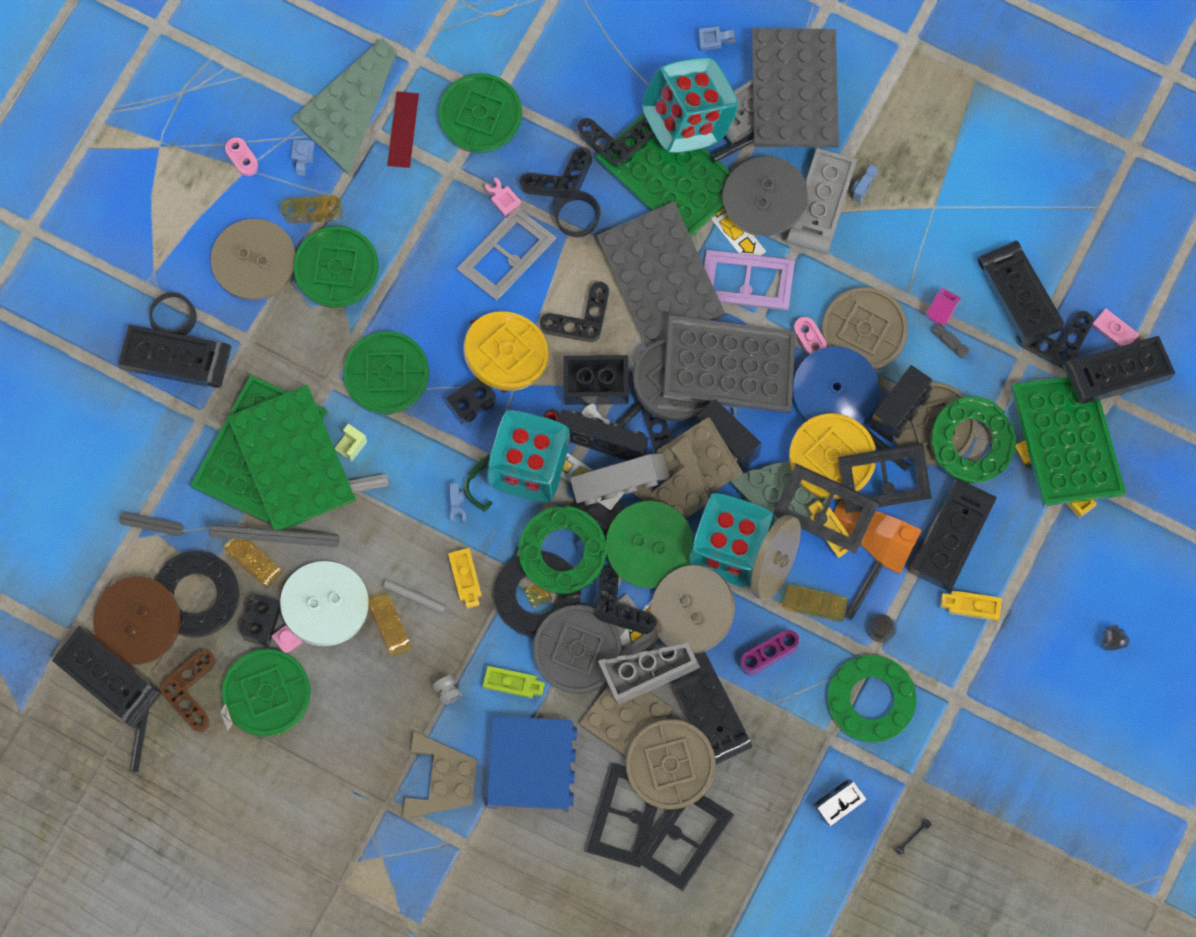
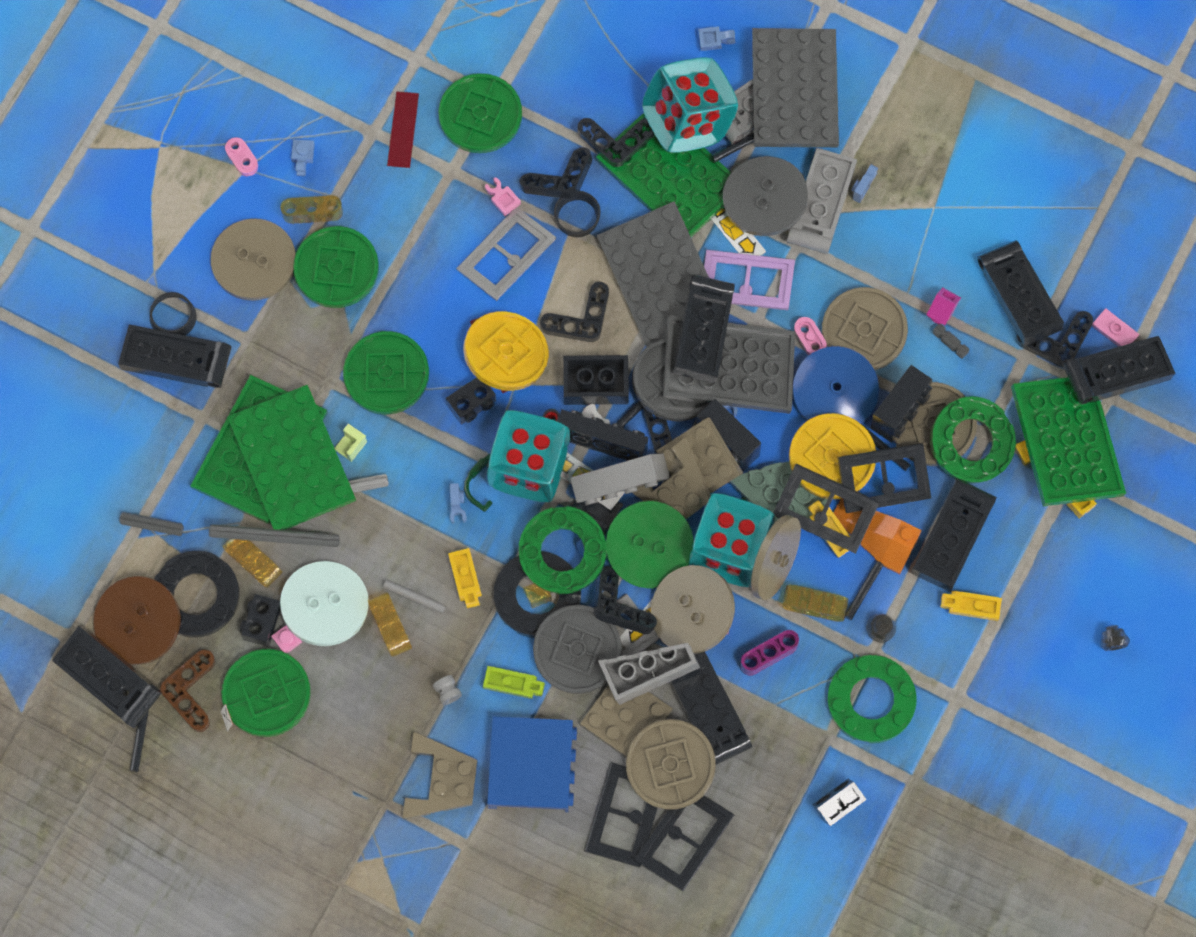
(343, 110): sand green wing -> none
(703, 328): none -> black hinge
(925, 825): black hinge -> none

